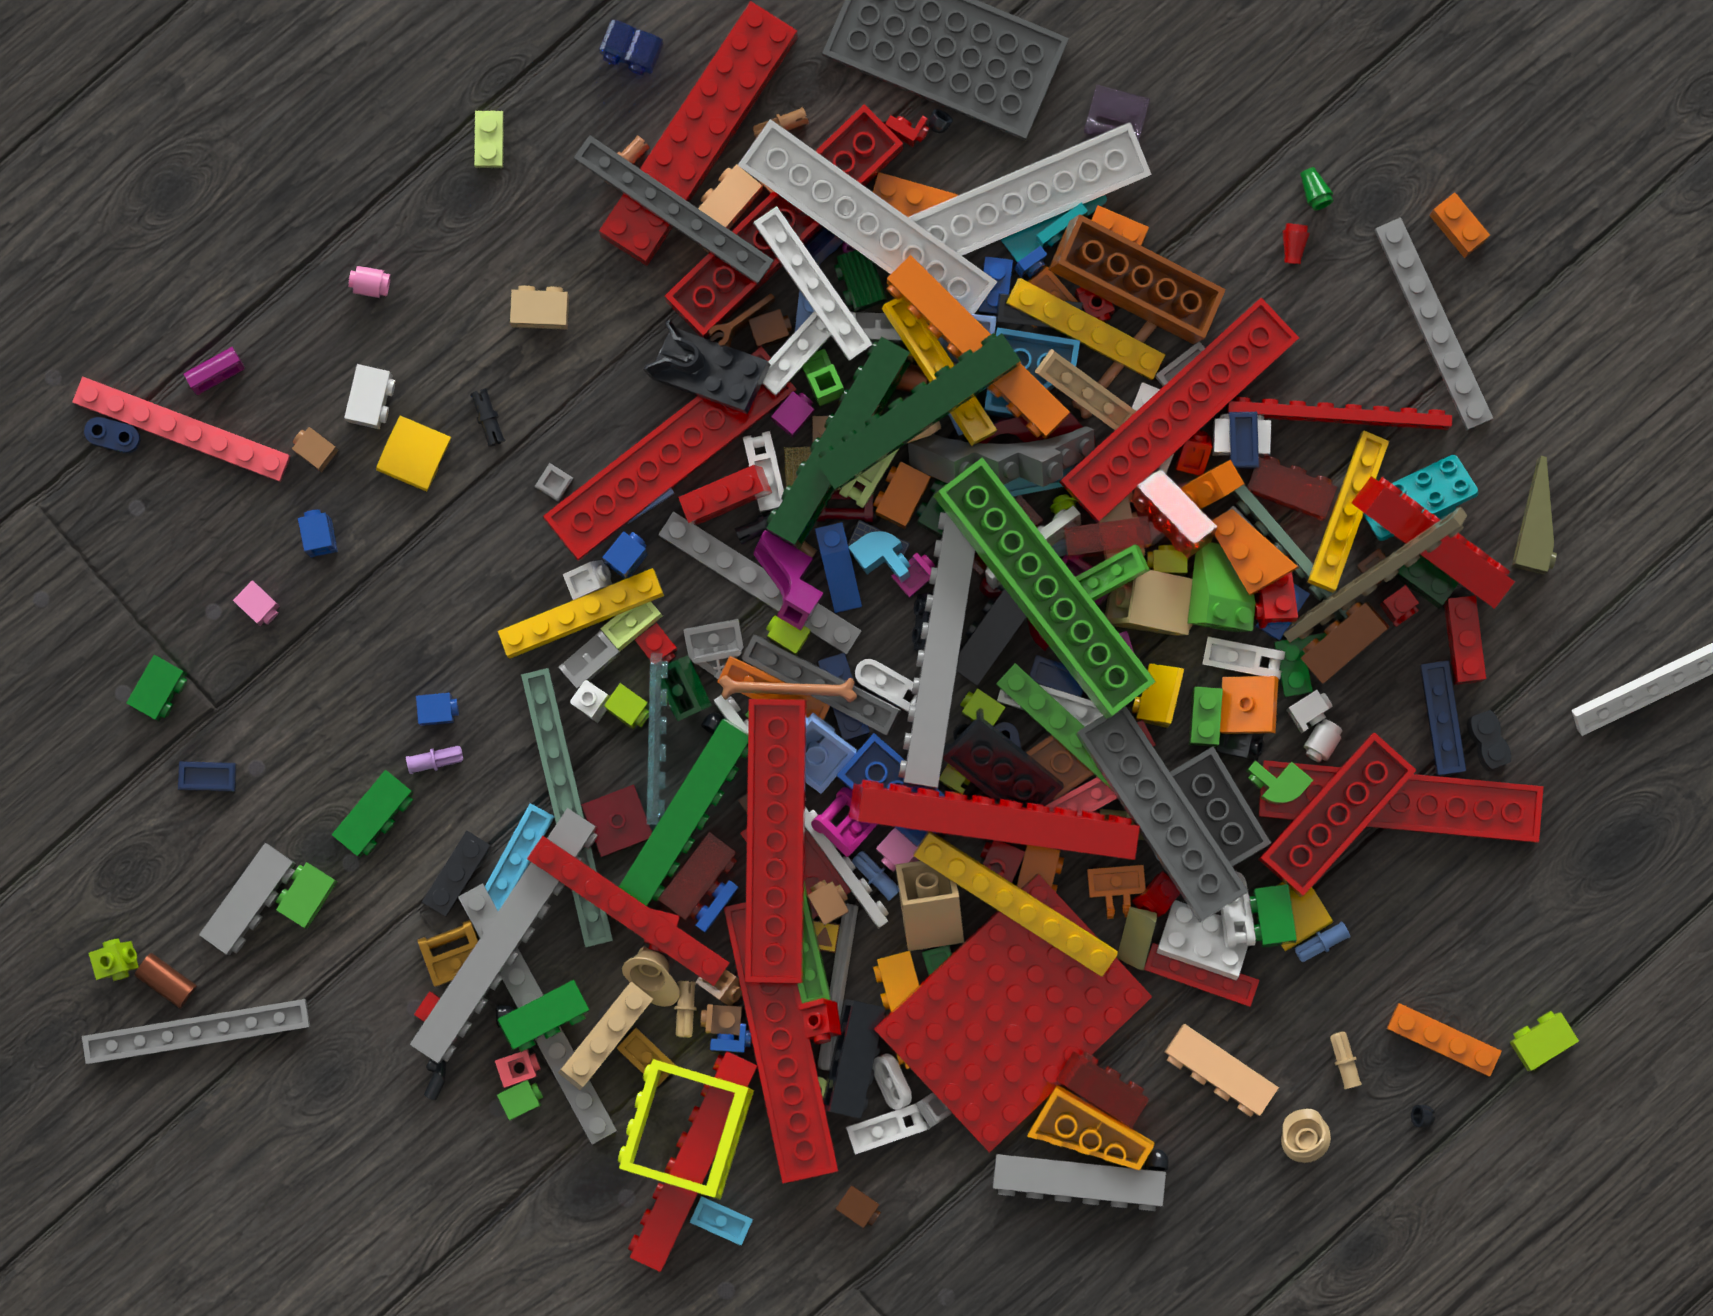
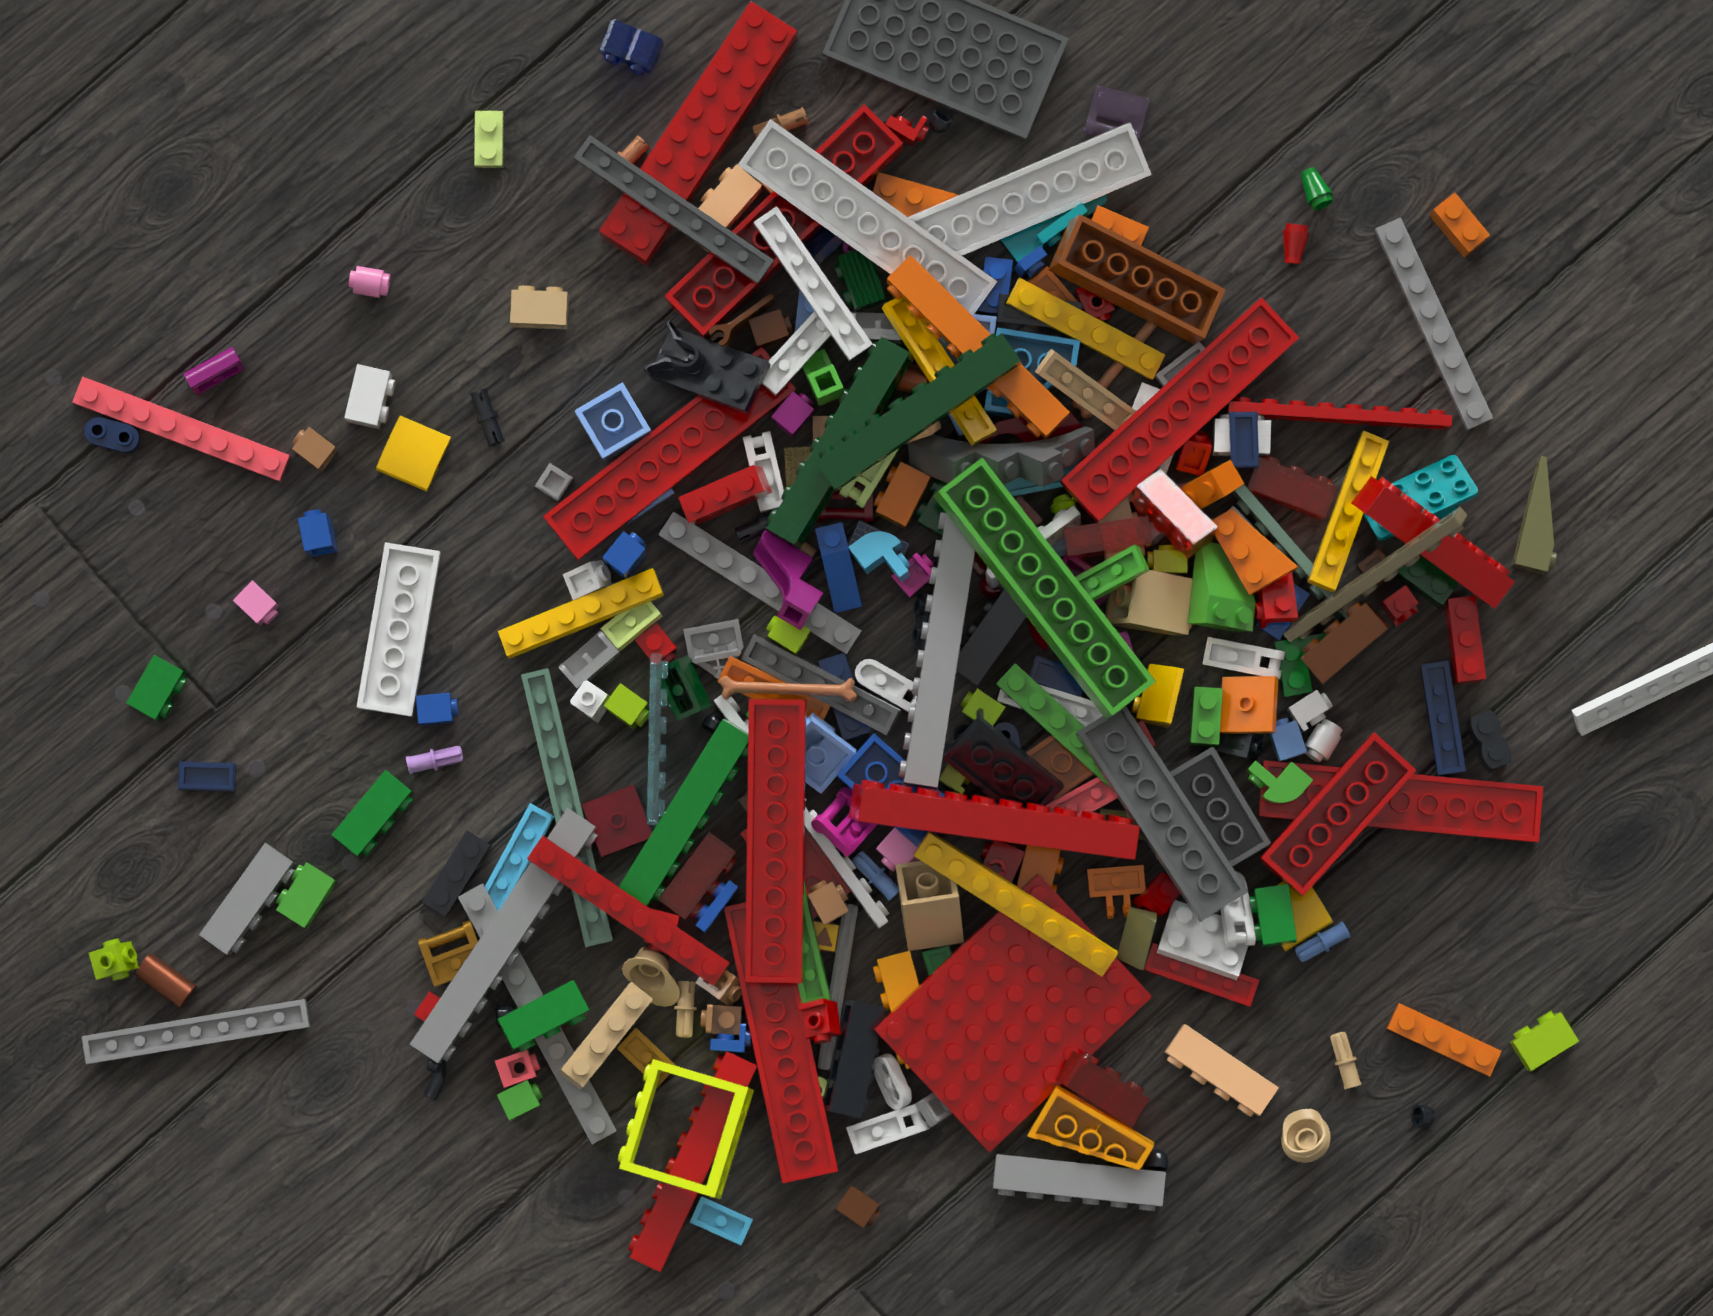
(398, 629): none -> white plate
(613, 422): none -> light blue brick
(1287, 740): none -> medium blue brick

